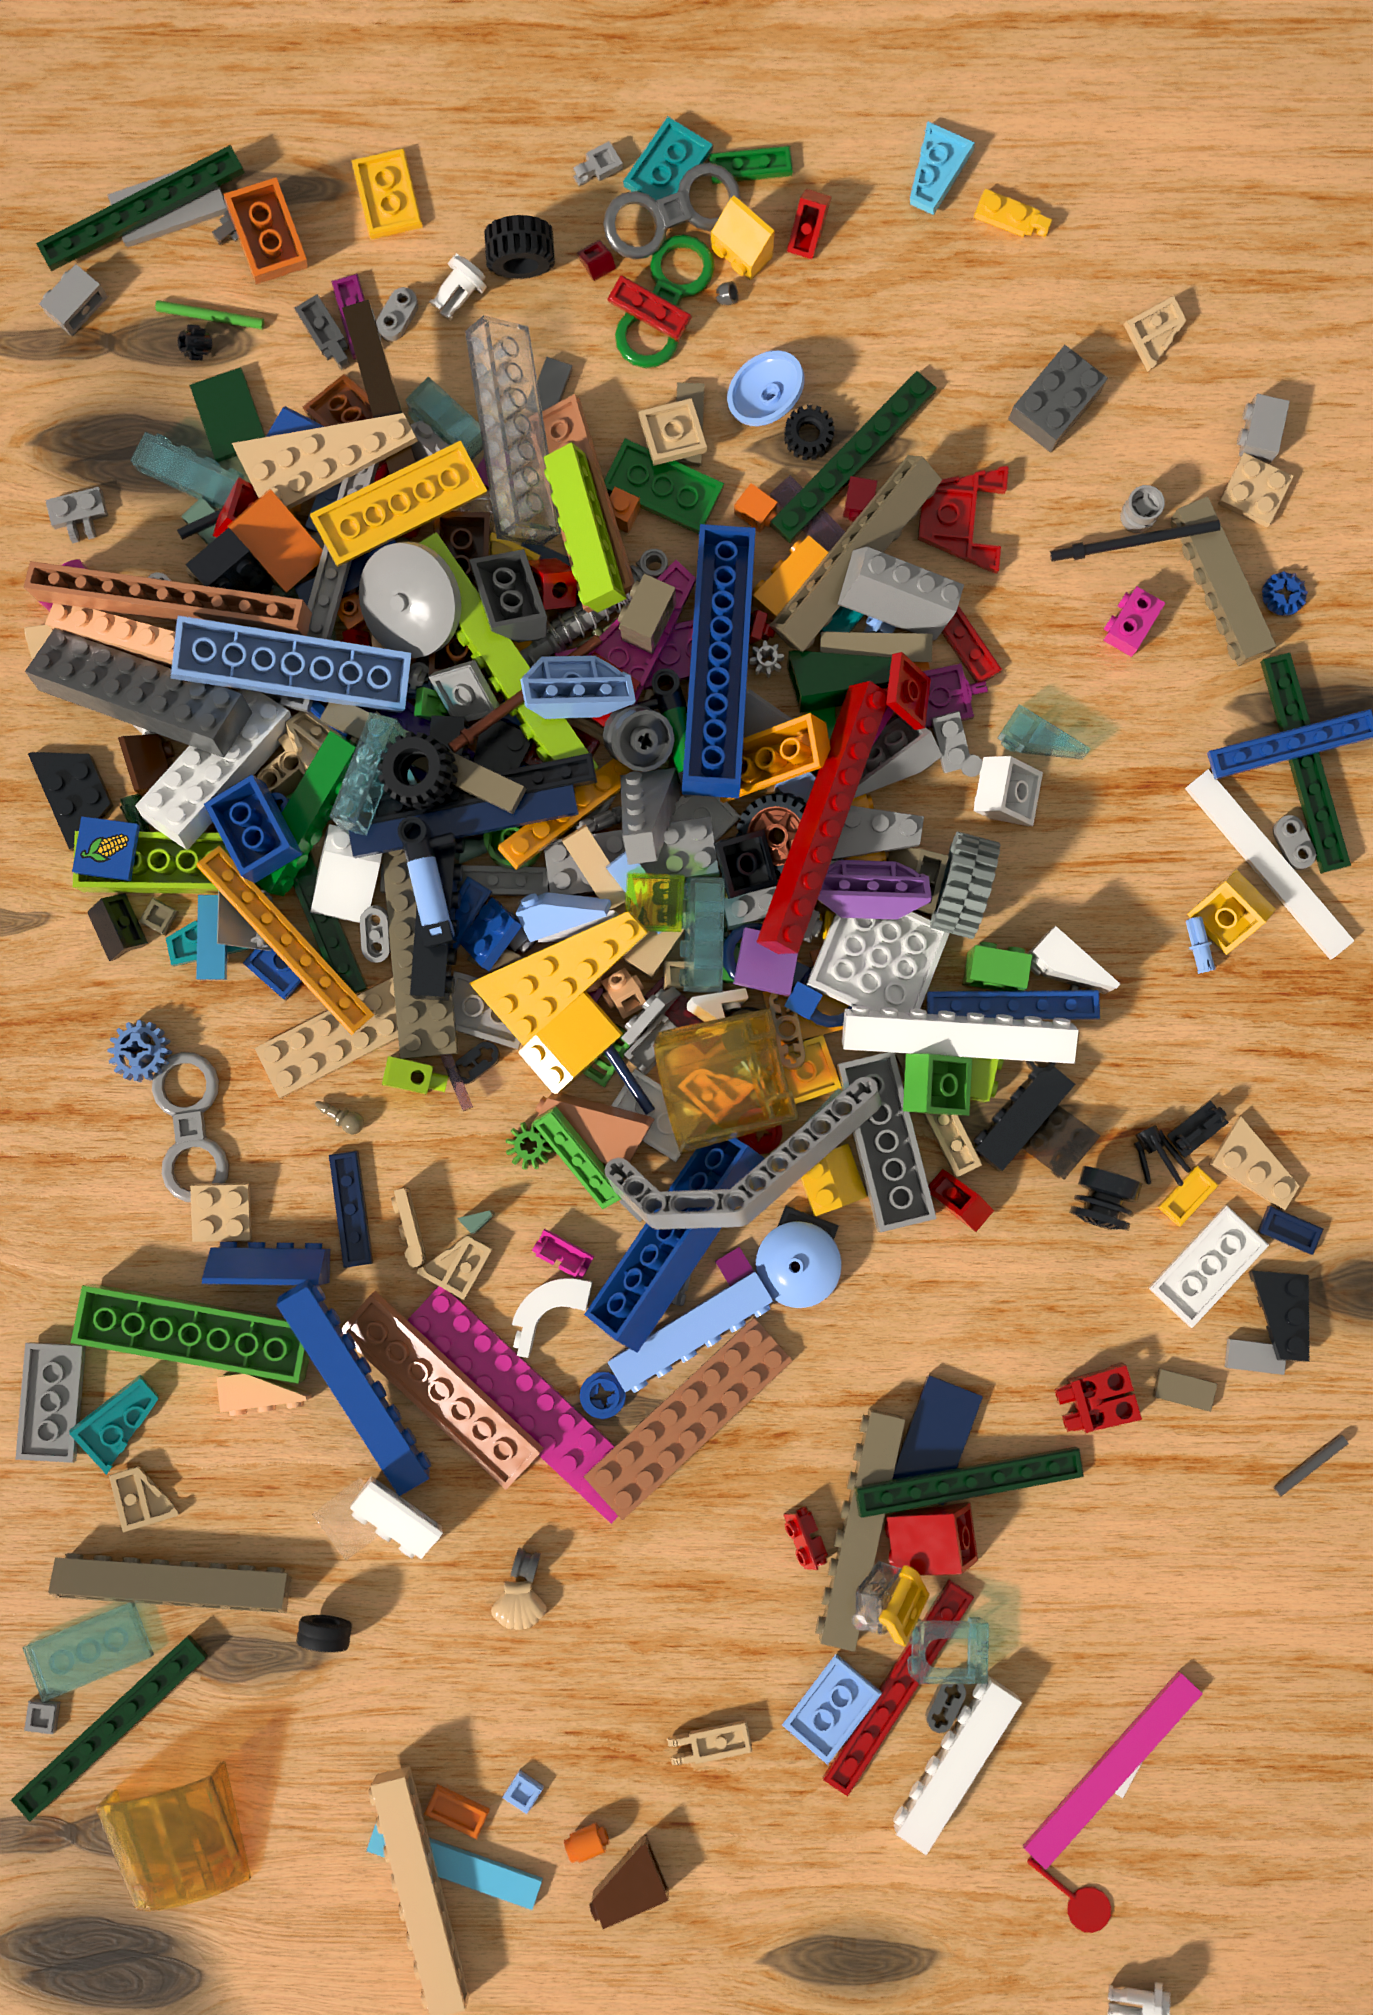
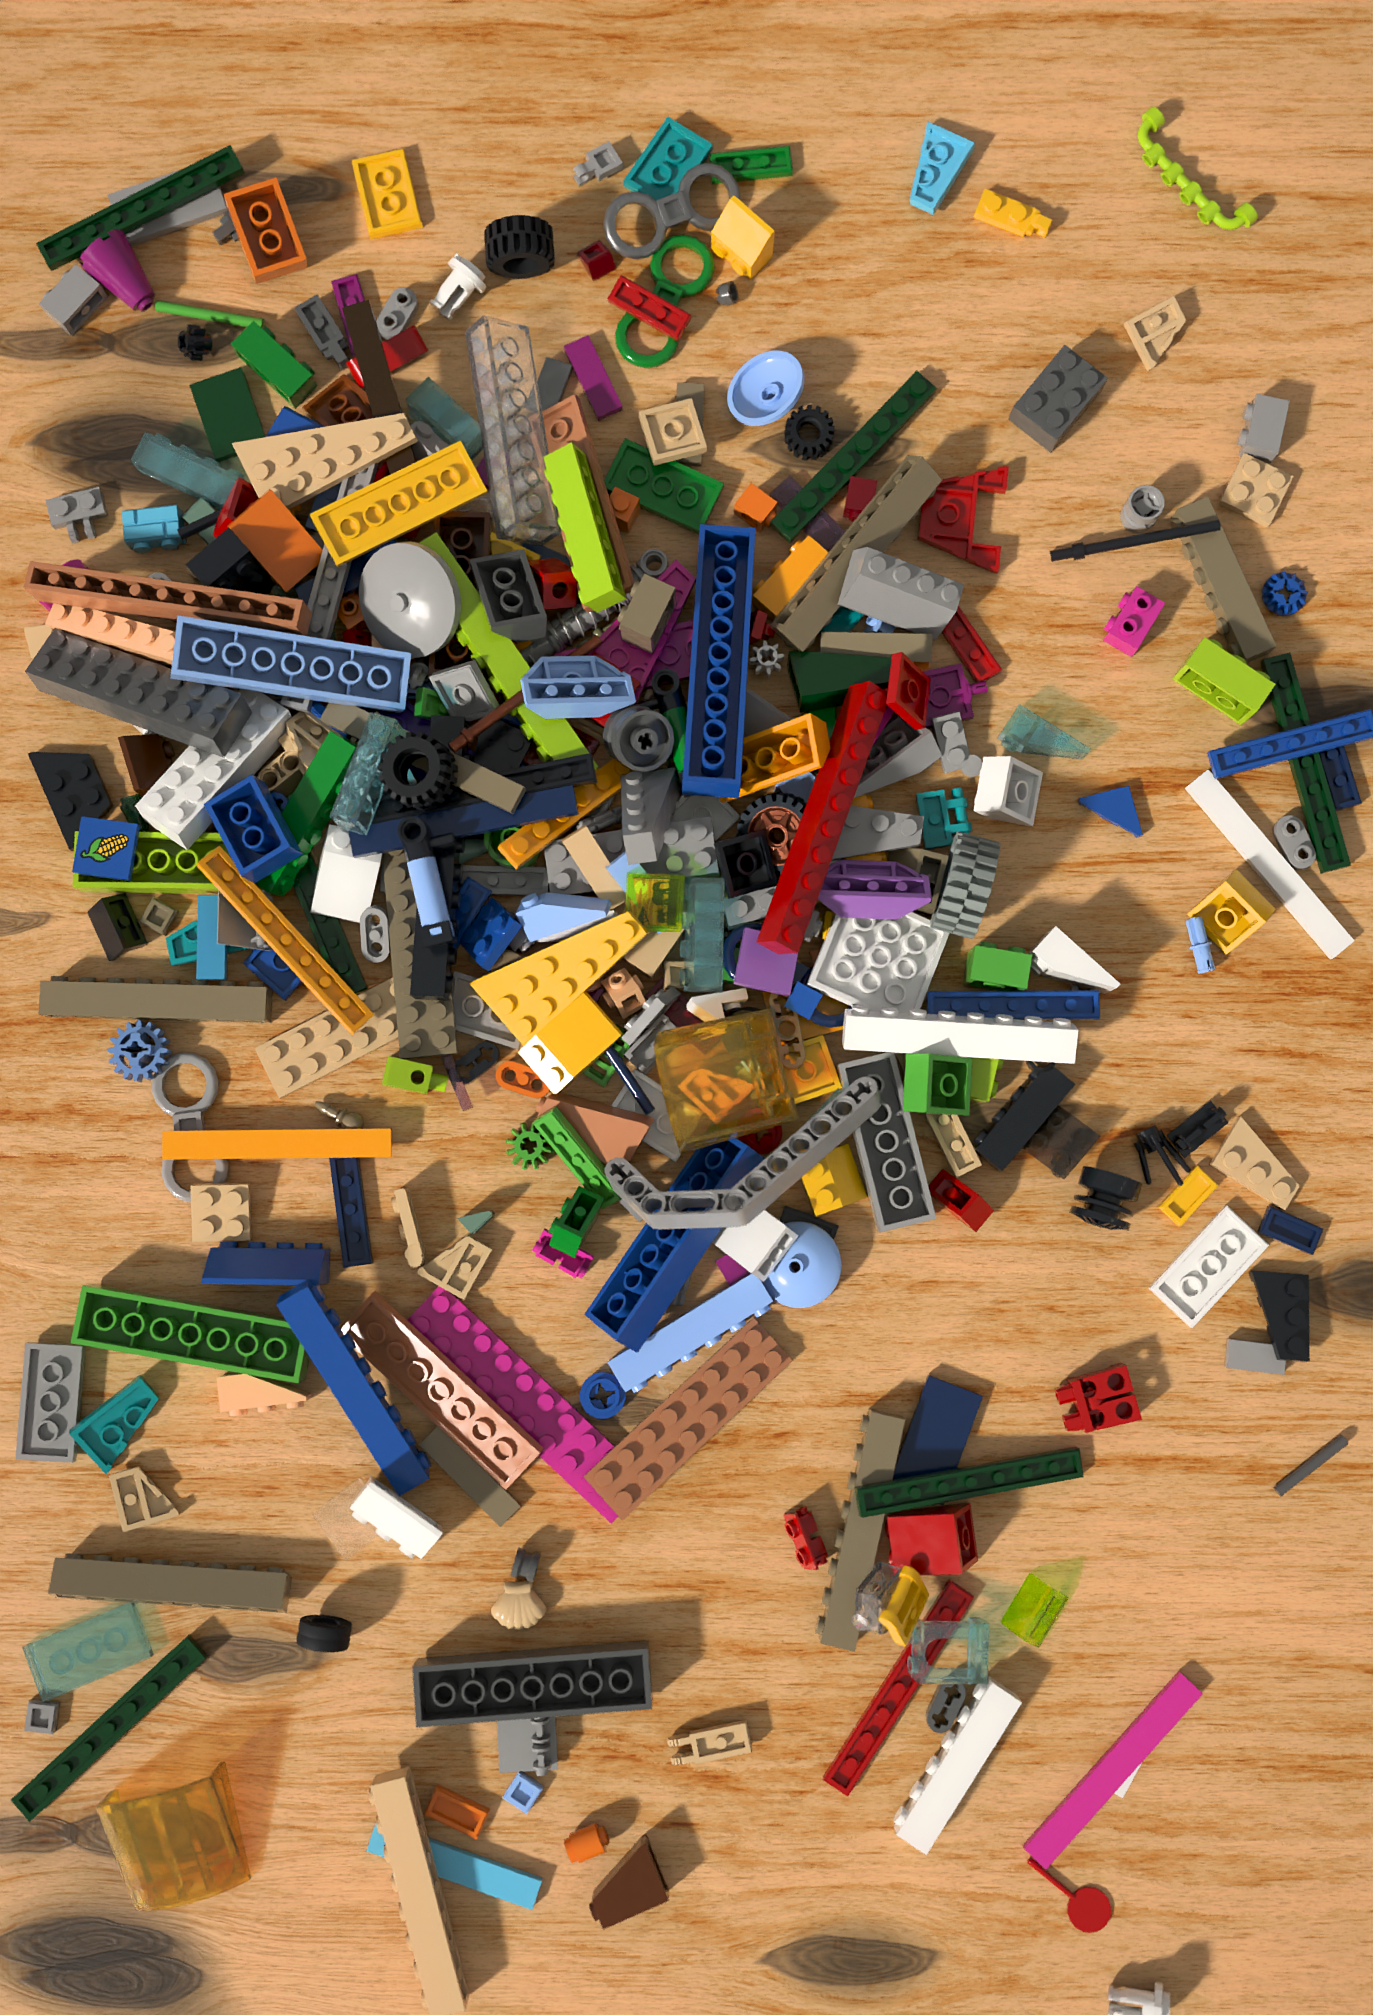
(119, 270): none -> magenta cone
(153, 528): none -> medium azure brick
(155, 1001): none -> dark tan brick
(275, 363): none -> green brick
(276, 1143): none -> light orange tile
(398, 351): none -> red beam
(470, 1476): none -> dark tan tile
(523, 1081): none -> orange plate
(527, 1745): none -> light grey hinge
(532, 1683): none -> dark grey brick
(555, 1293): white arch -> none
(575, 1222): none -> green brick
(593, 377): none -> magenta tile
(757, 1244): none -> white brick
(808, 223): red slope -> none
(832, 1708): light blue tile -> none
(936, 824): none -> teal plate
(1034, 1610): none -> clear neon green panel
(1115, 807): none -> blue tile
(1185, 1390): dark tan tile -> none
(1191, 191): none -> lime bar
(1224, 680): none -> lime brick
(1340, 778): none -> dark blue tile

